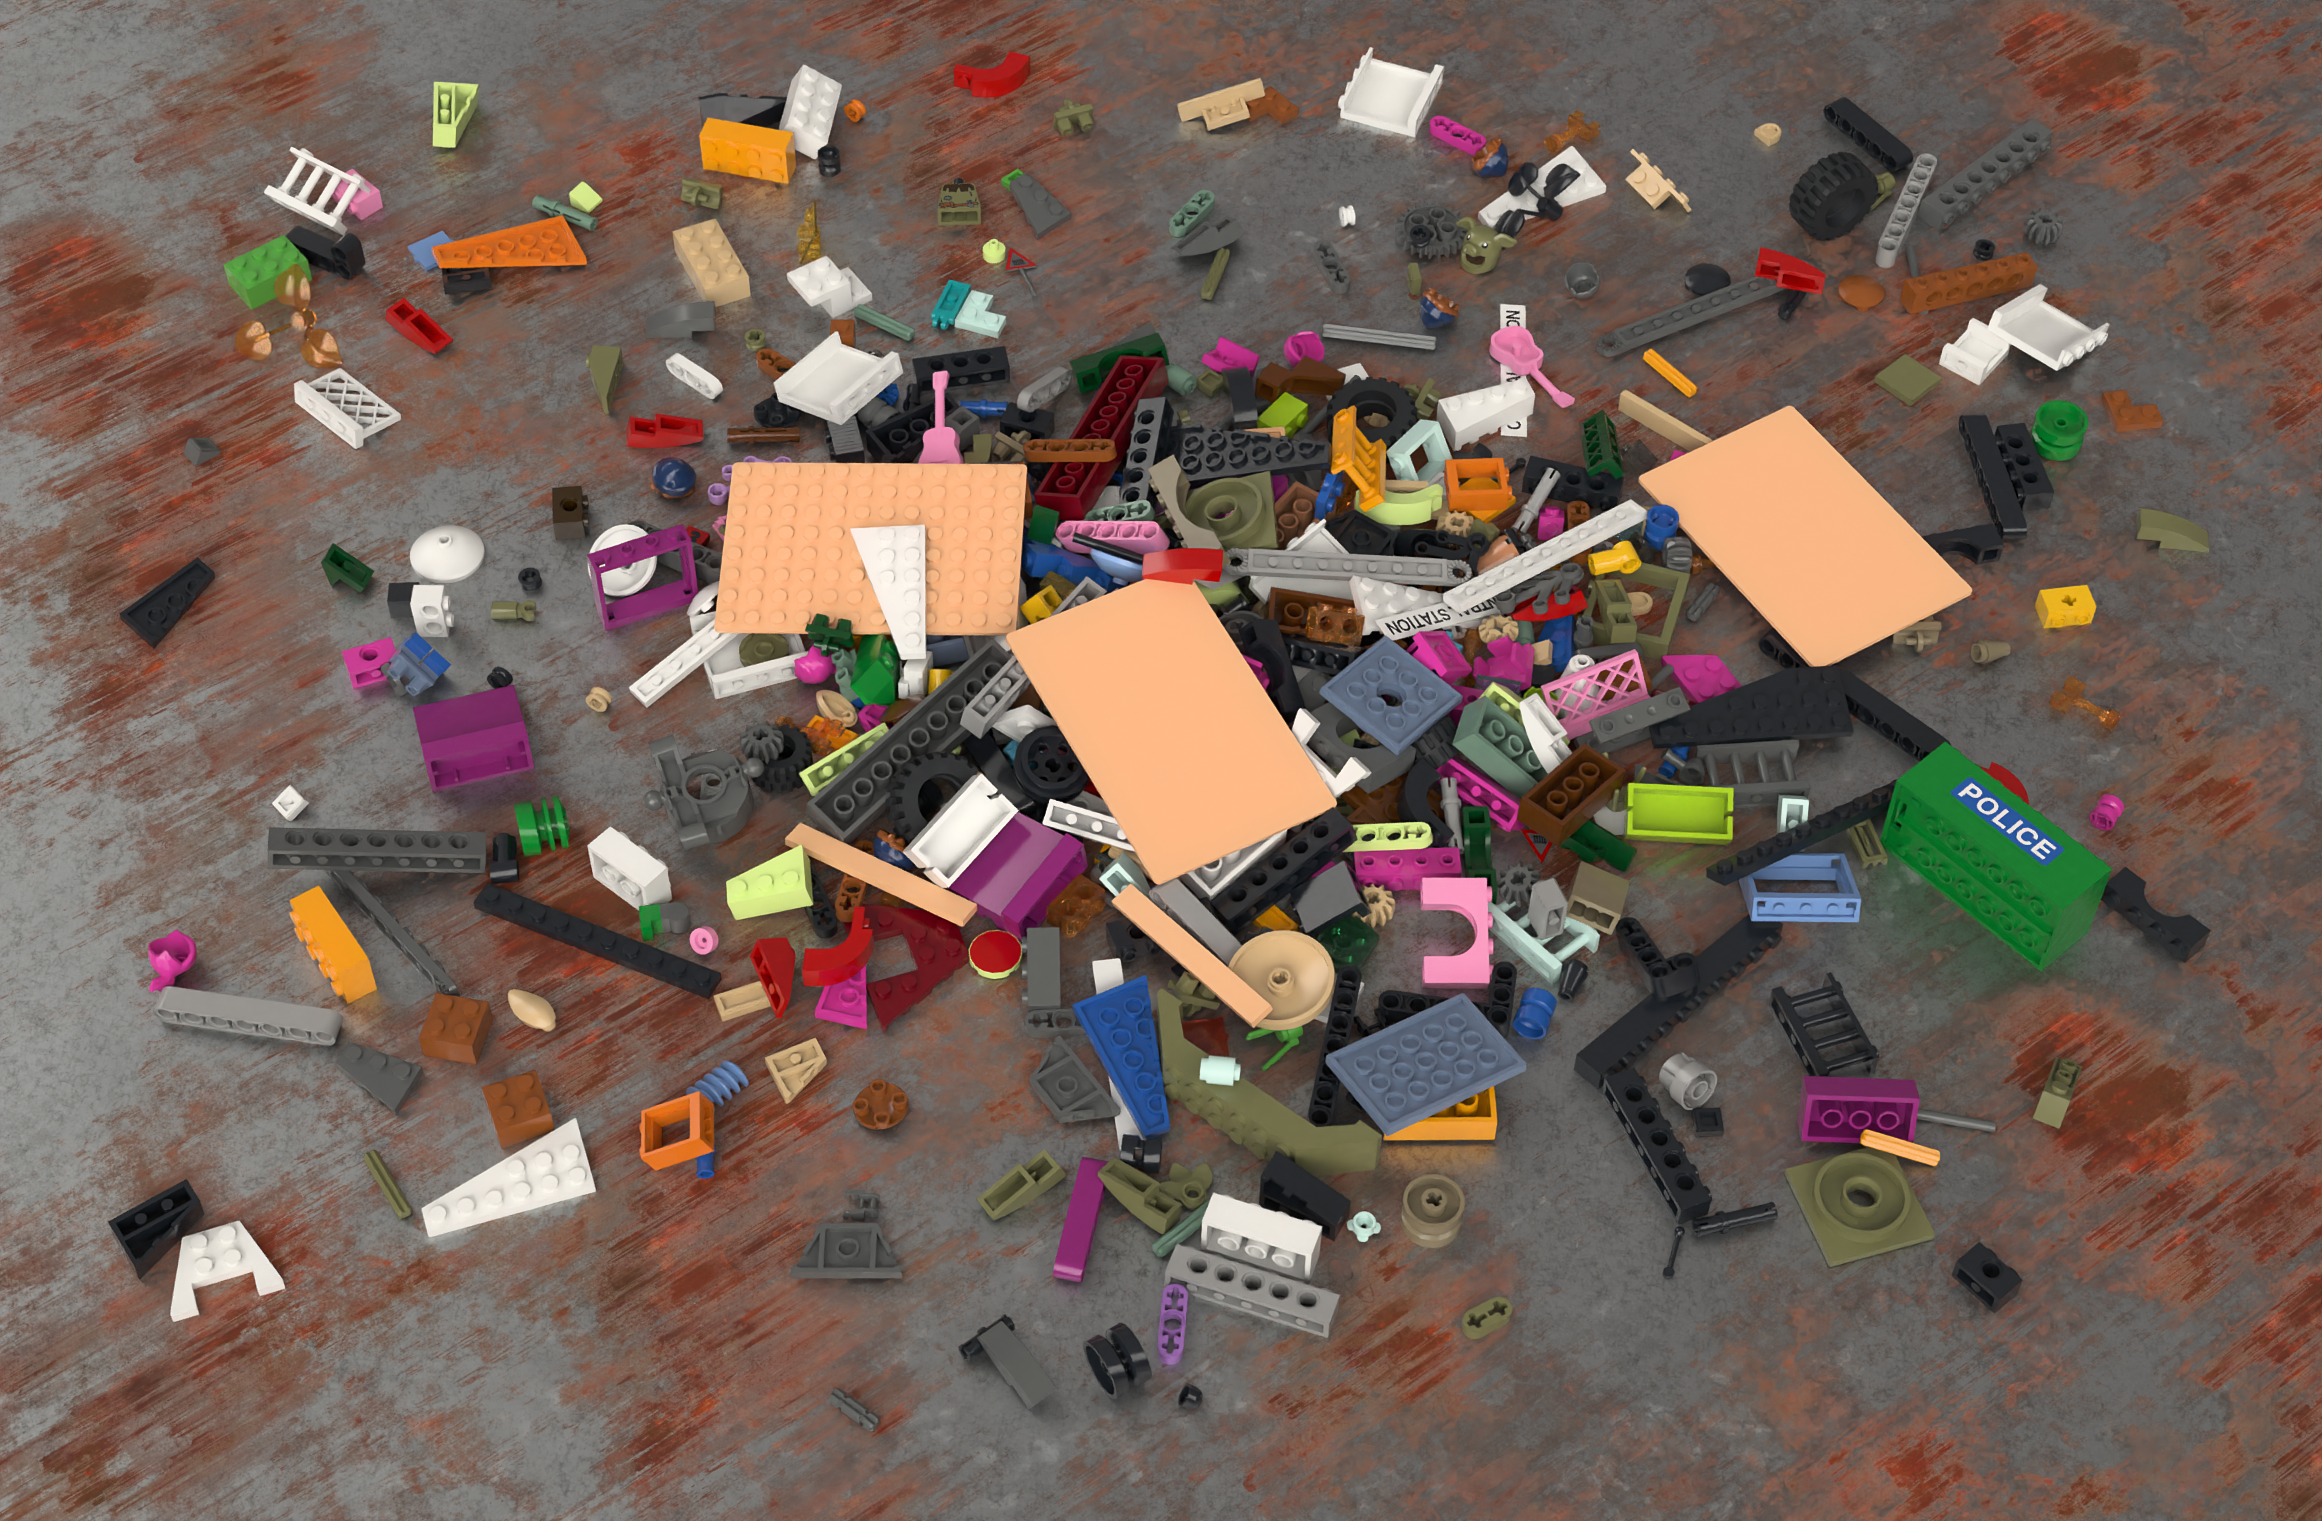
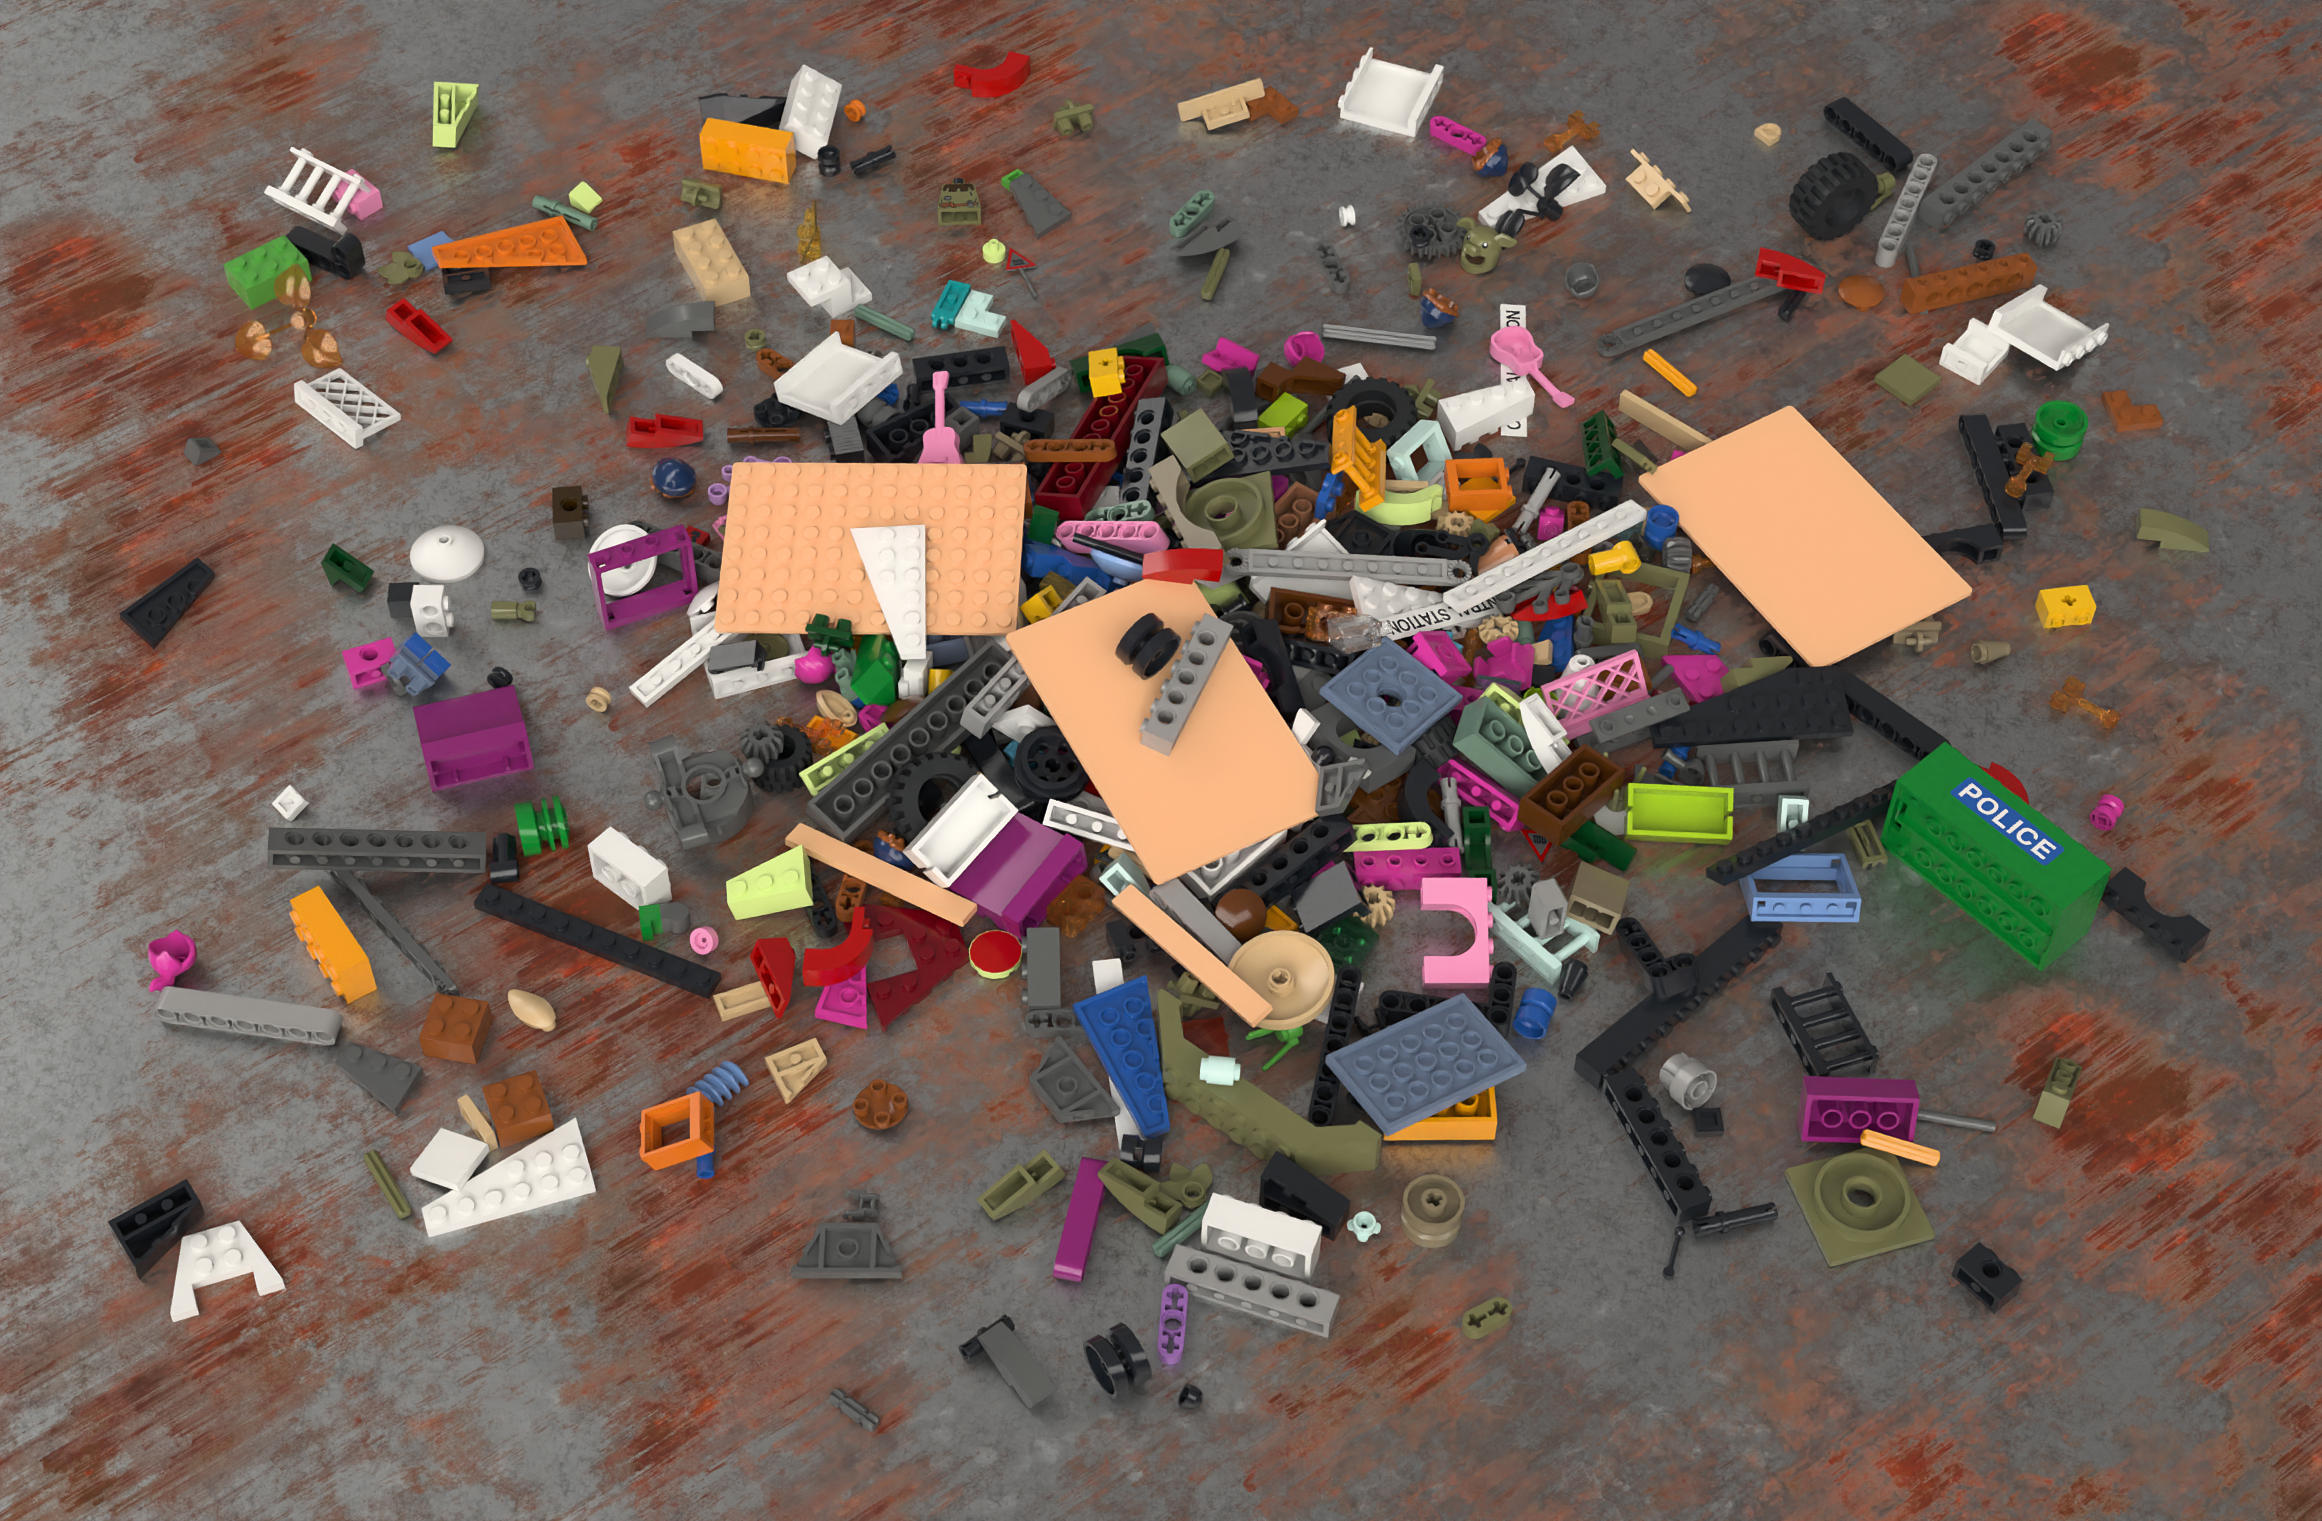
(402, 268): none -> olive plate
(449, 1159): none -> white tile
(478, 1122): none -> tan plate
(737, 656): none -> hinge
(872, 160): none -> black pin
(1031, 354): none -> red slope
(1106, 372): none -> yellow brick
(1148, 646): none -> black wheel
(1163, 736): none -> light grey brick
(1197, 445): none -> olive brick
(1241, 914): none -> reddish brown dish
(1322, 755): none -> black hinge
(1338, 784): none -> dark grey wing
(1357, 632): none -> clear torso
(1634, 455): none -> olive tile
(1695, 640): none -> blue pin
(1754, 670): none -> olive slope
(2016, 485): none -> clear orange bar

